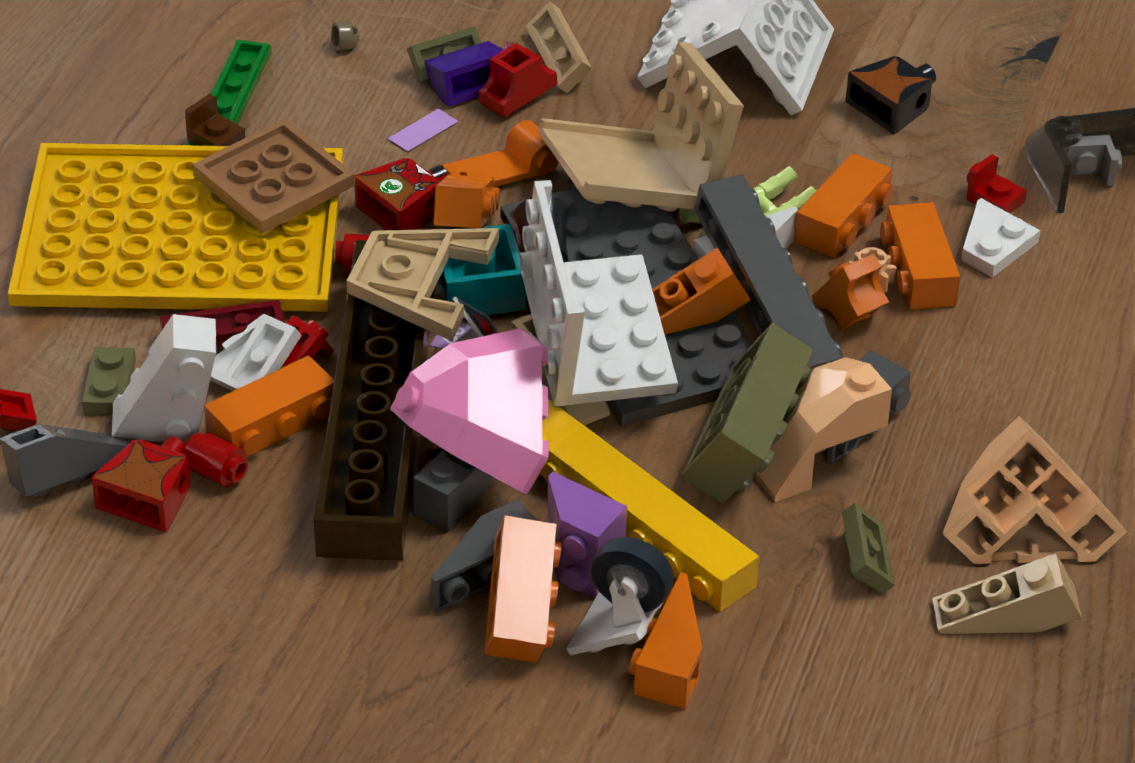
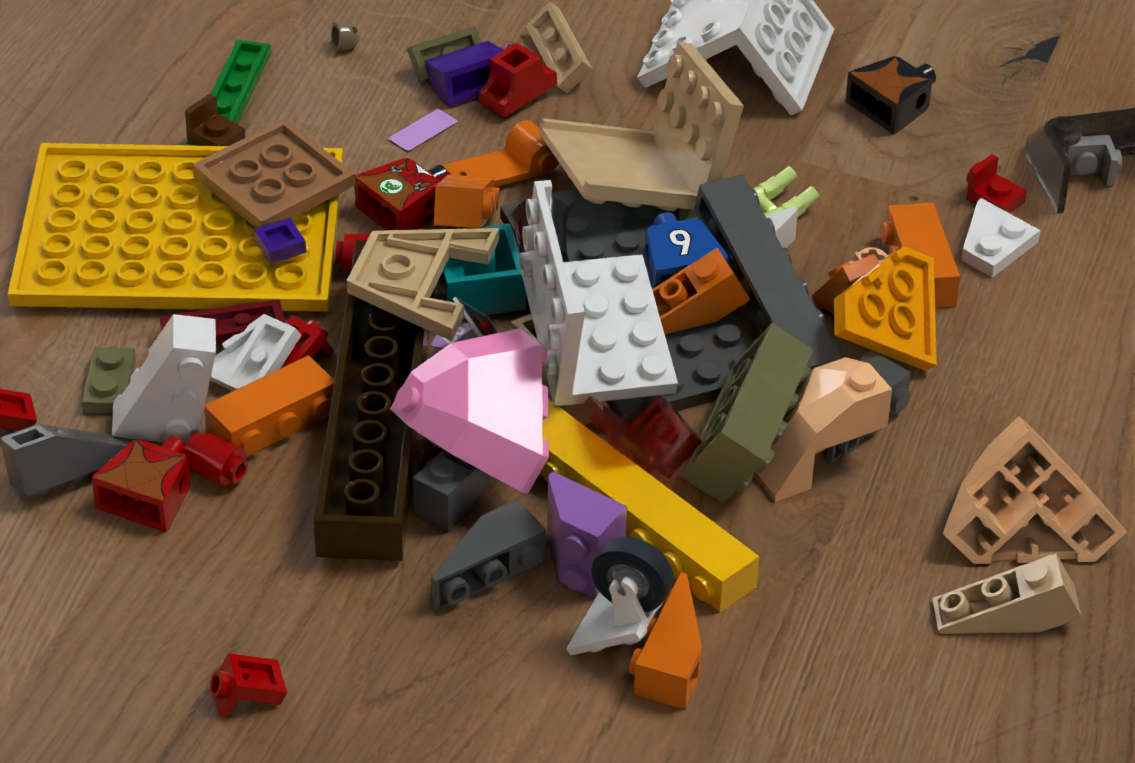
(248, 680): none -> red bracket
(280, 240): none -> dark purple plate
(522, 589): brick -> none
(656, 438): none -> clear red bracket
(675, 245): none -> blue torso
(843, 205): orange brick -> none
(867, 549): olive plate -> none
(892, 309): none -> light orange plate

